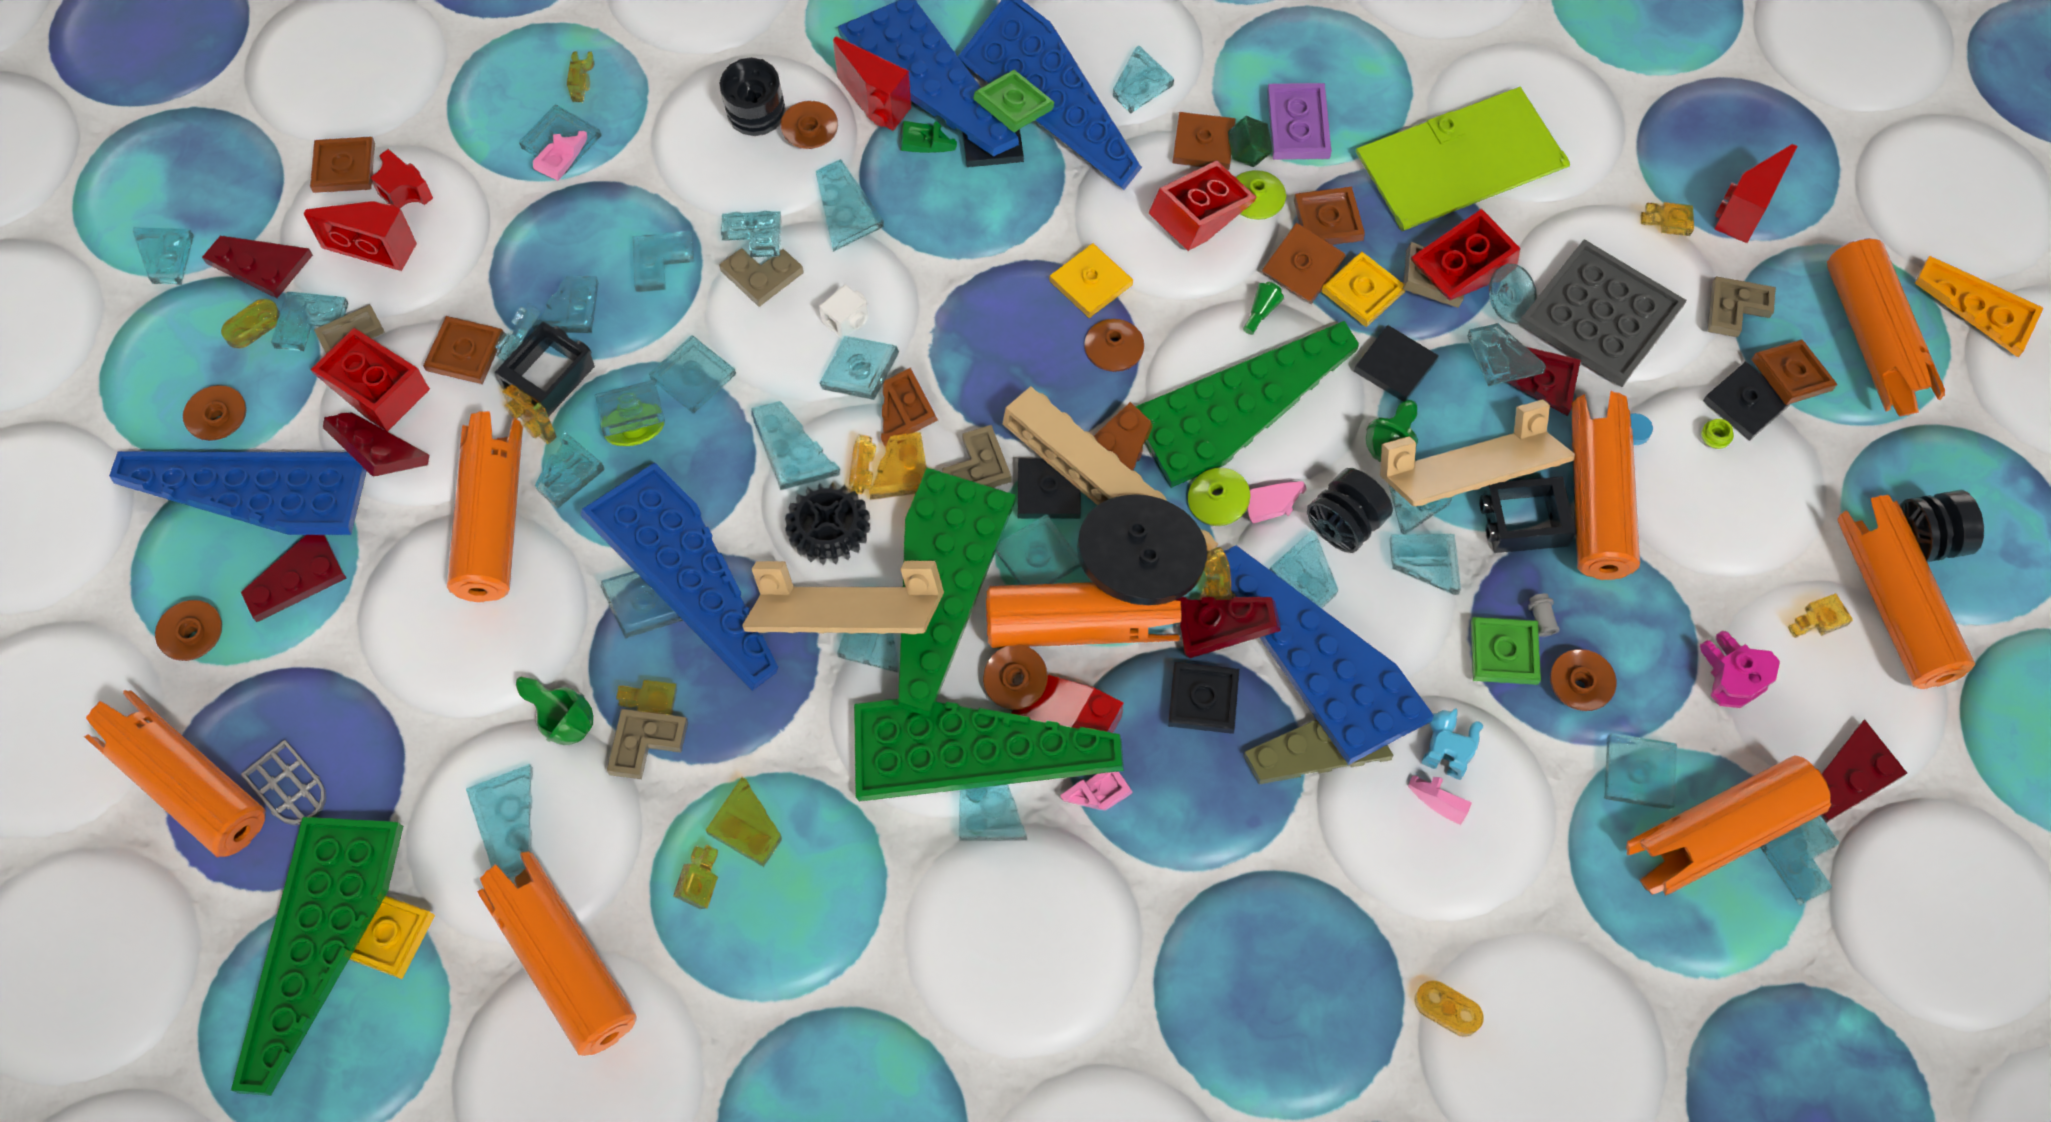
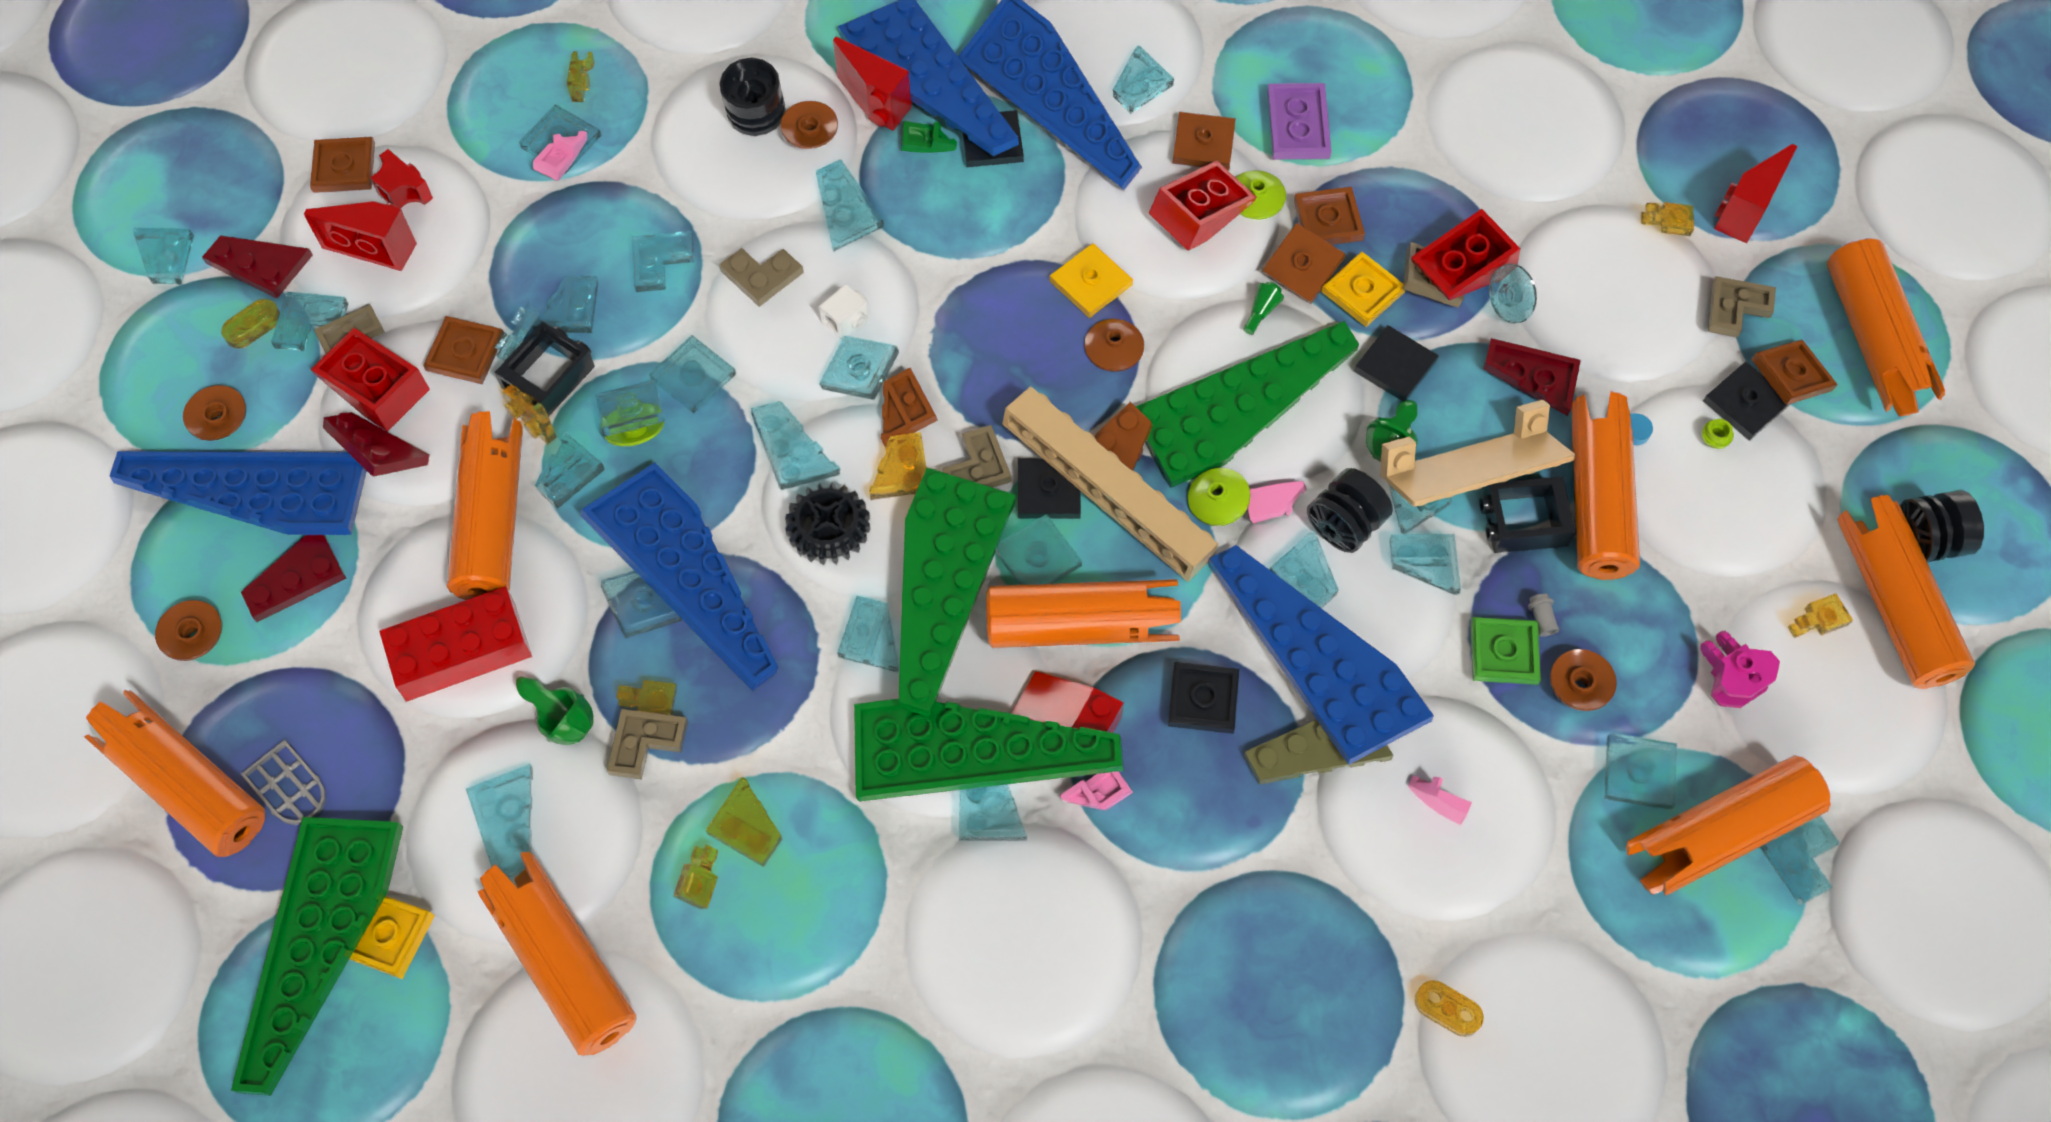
(455, 644): none -> red brick
(760, 228): clear light blue plate -> none
(844, 609): tan bracket -> none
(862, 455): clear yellow plate -> none
(1003, 668): dark orange dish -> none
(1013, 100): bright green plate -> none
(1141, 549): black plate -> none
(1218, 575): clear yellow plate -> none
(1219, 624): dark red wing -> none
(1250, 141): clear green brick -> none
(1451, 746): medium azure animal -> none
(1462, 158): lime door -> none
(1502, 355): clear light blue wing -> none
(1602, 312): dark grey plate -> none
(1859, 771): dark red wing -> none
(1987, 307): light orange wing -> none

